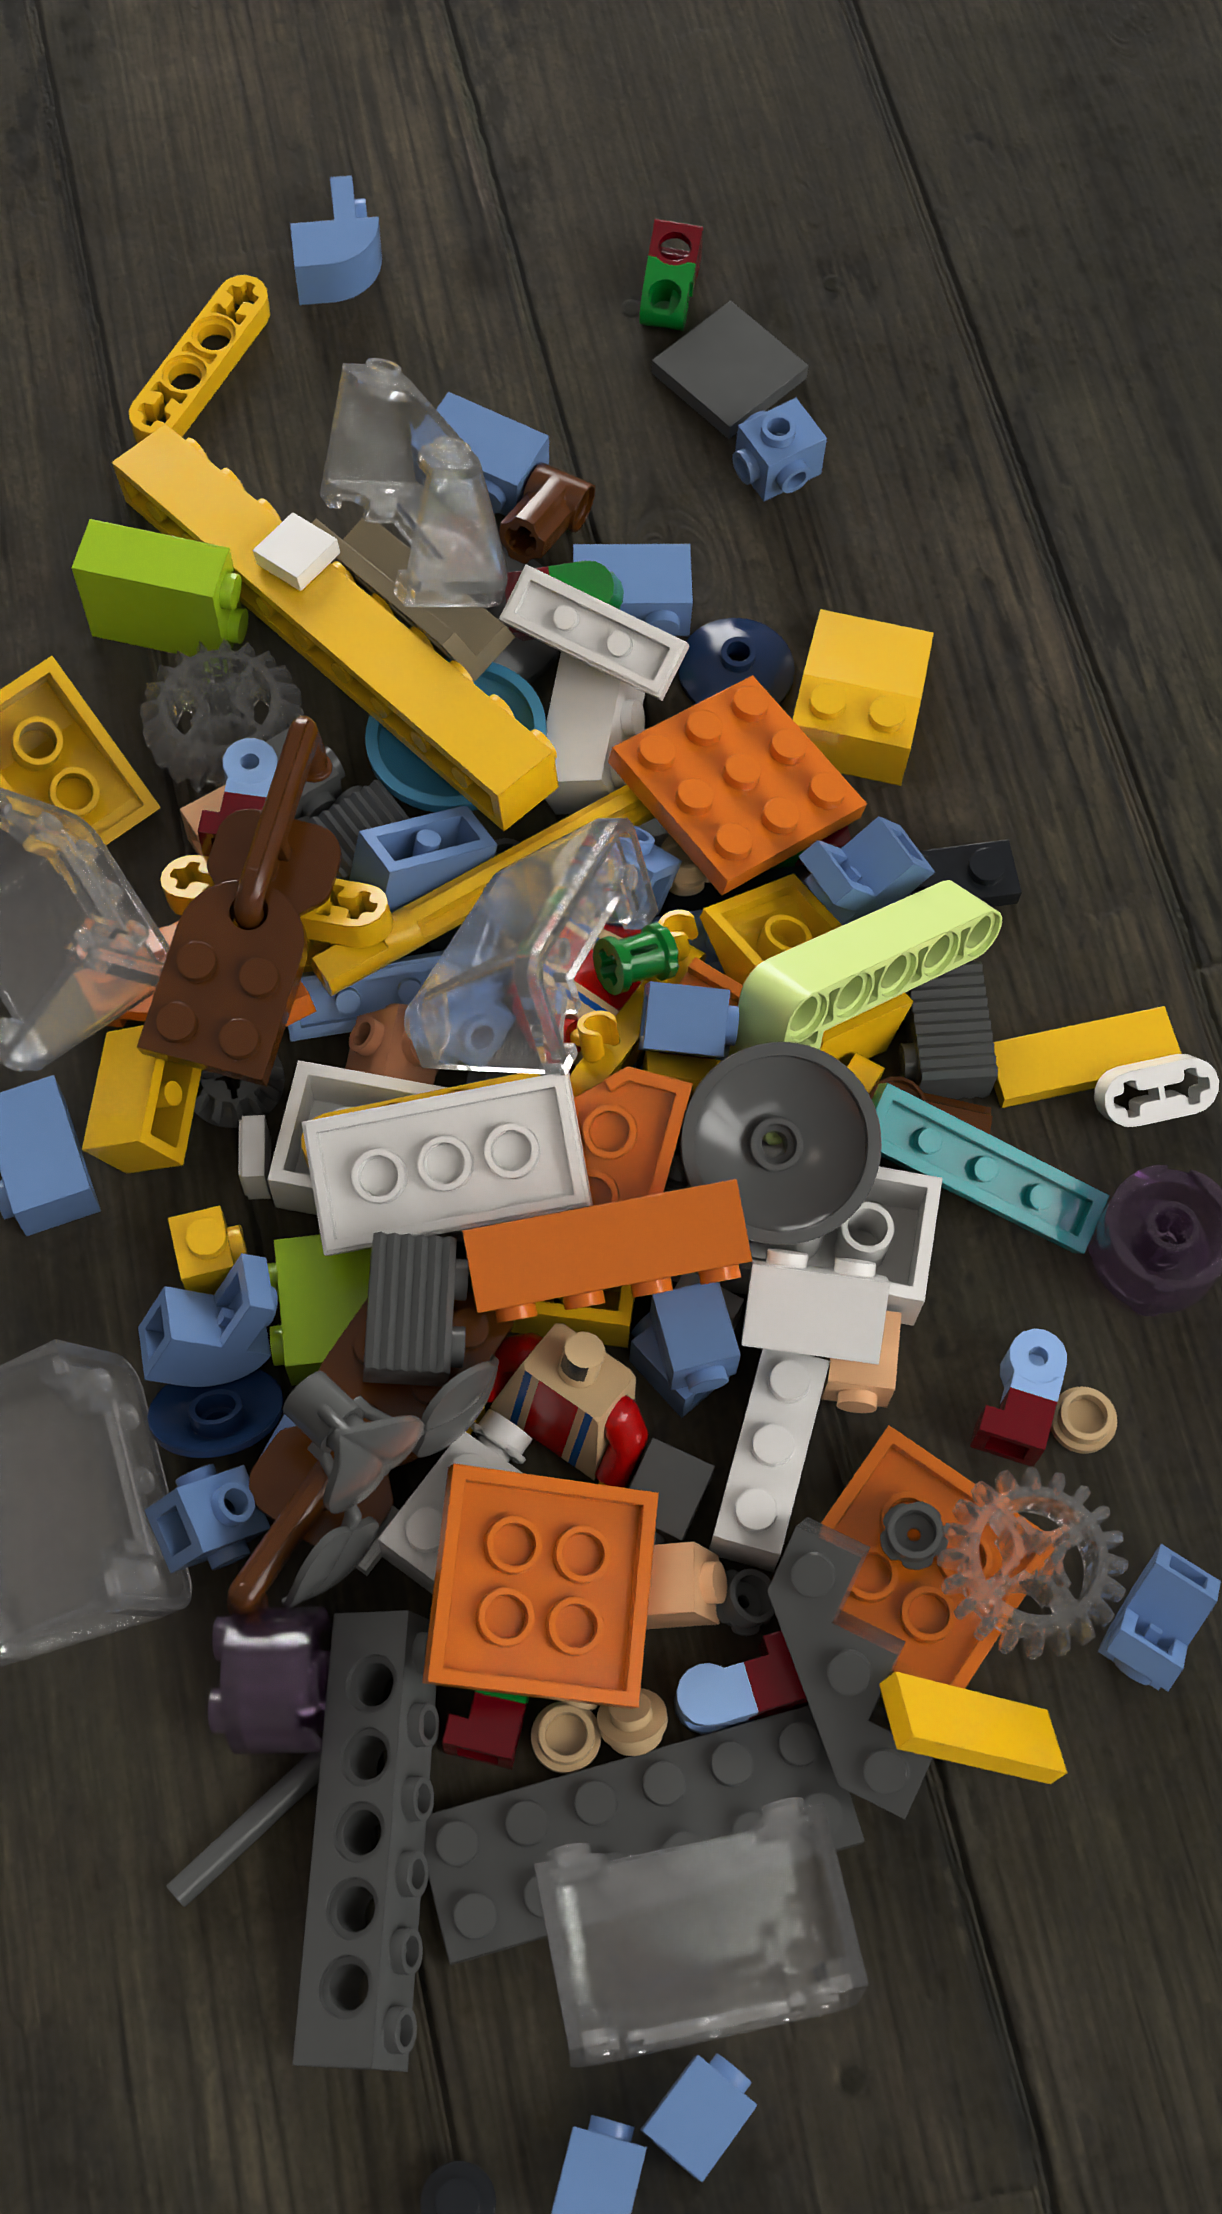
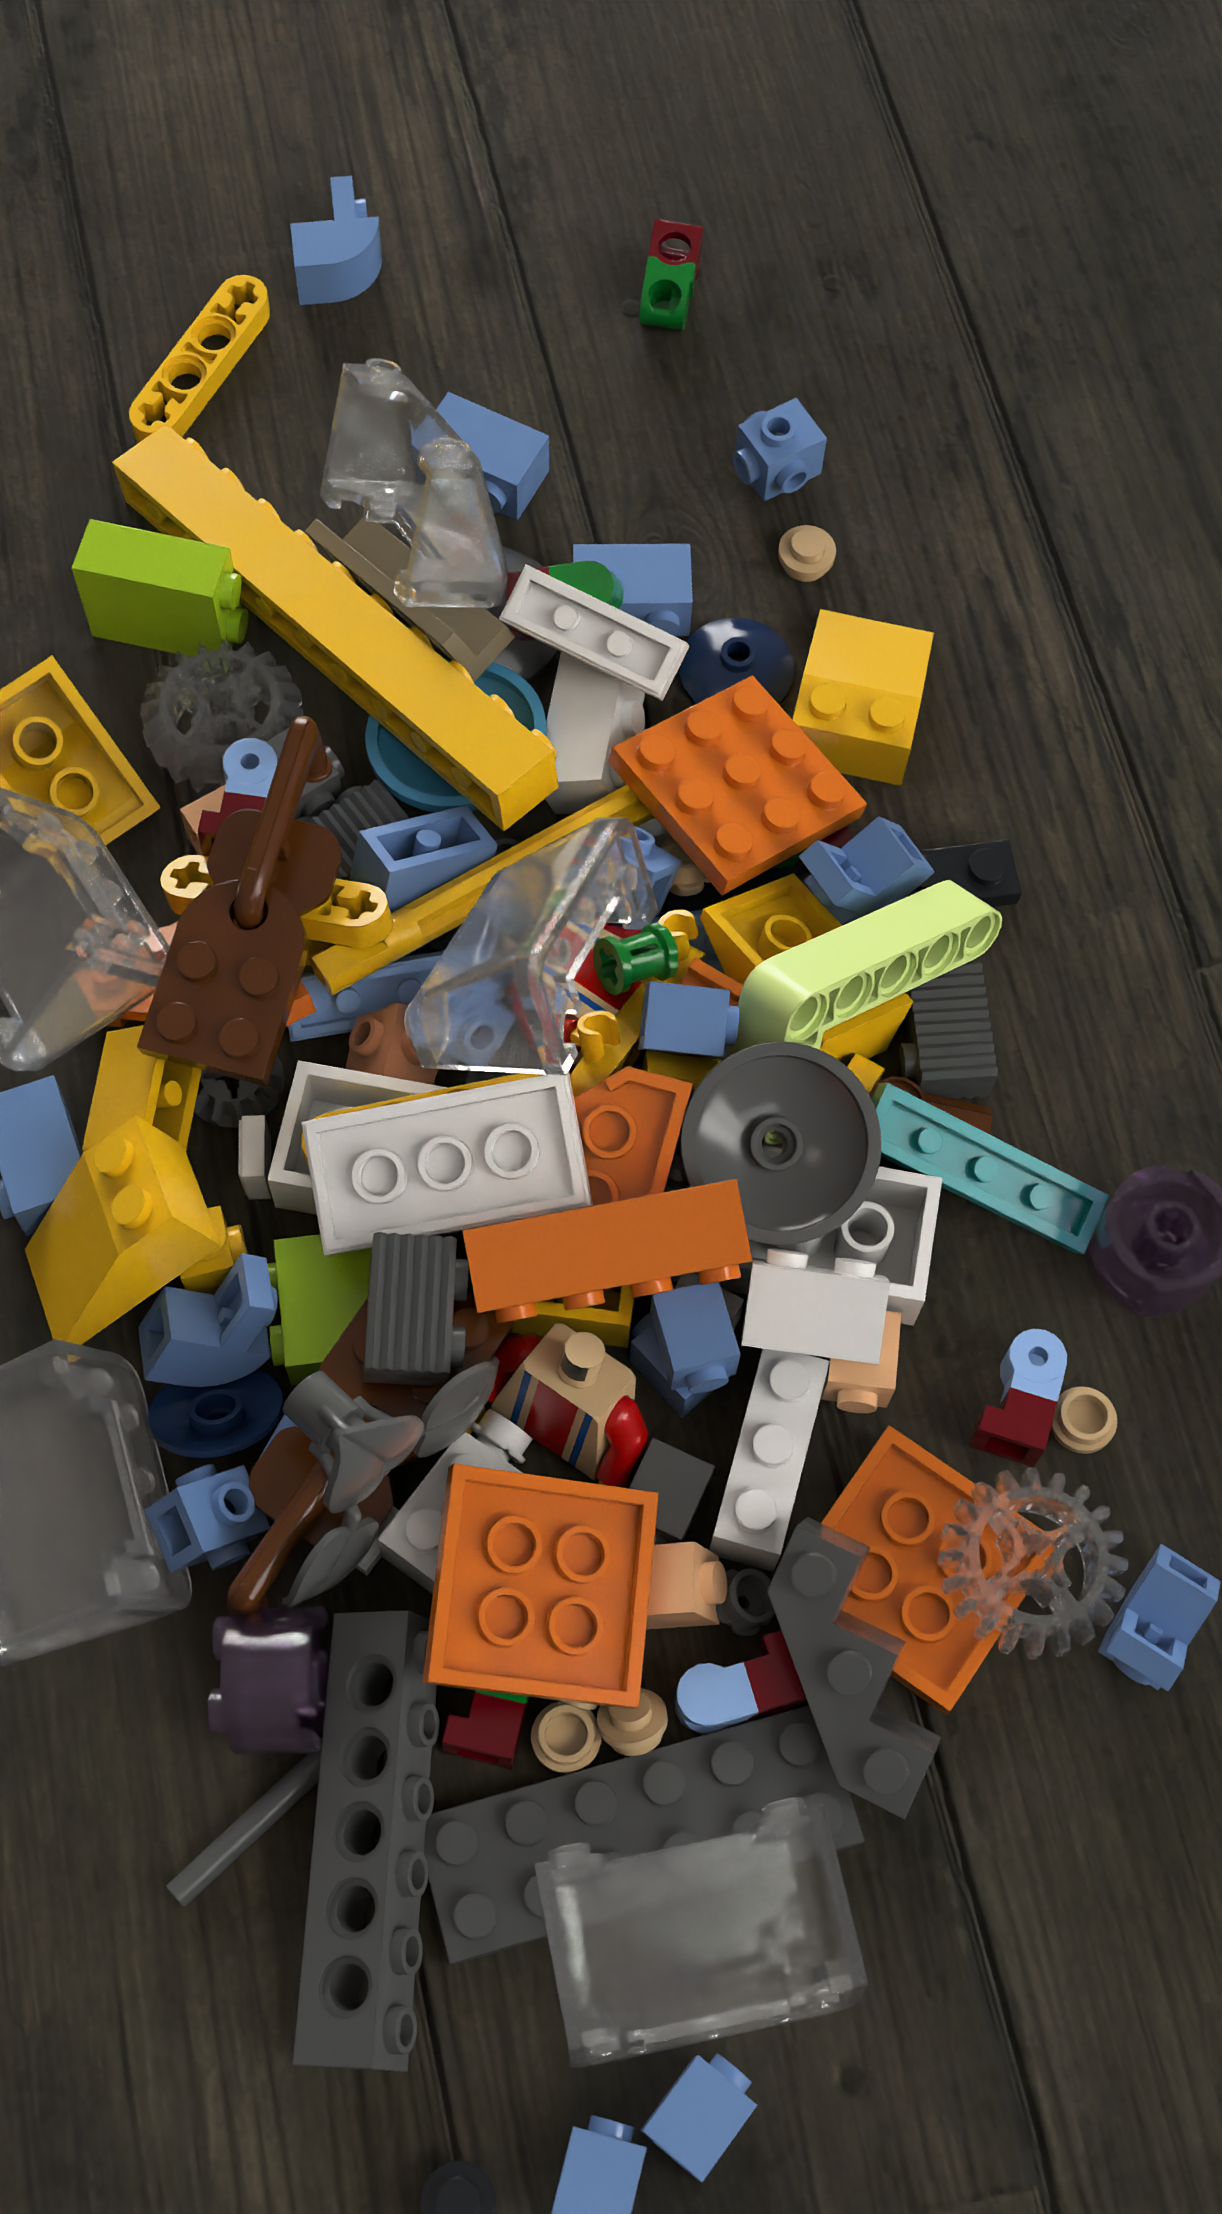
(118, 1230): none -> yellow slope
(296, 551): white tile -> none
(548, 508): reddish brown piece -> none
(729, 368): dark grey tile -> none
(806, 552): none -> tan plate
(910, 1516): dark grey plate -> none
(971, 1728): yellow tile -> none
(1078, 1055): yellow tile -> none
(1153, 1076): white beam -> none

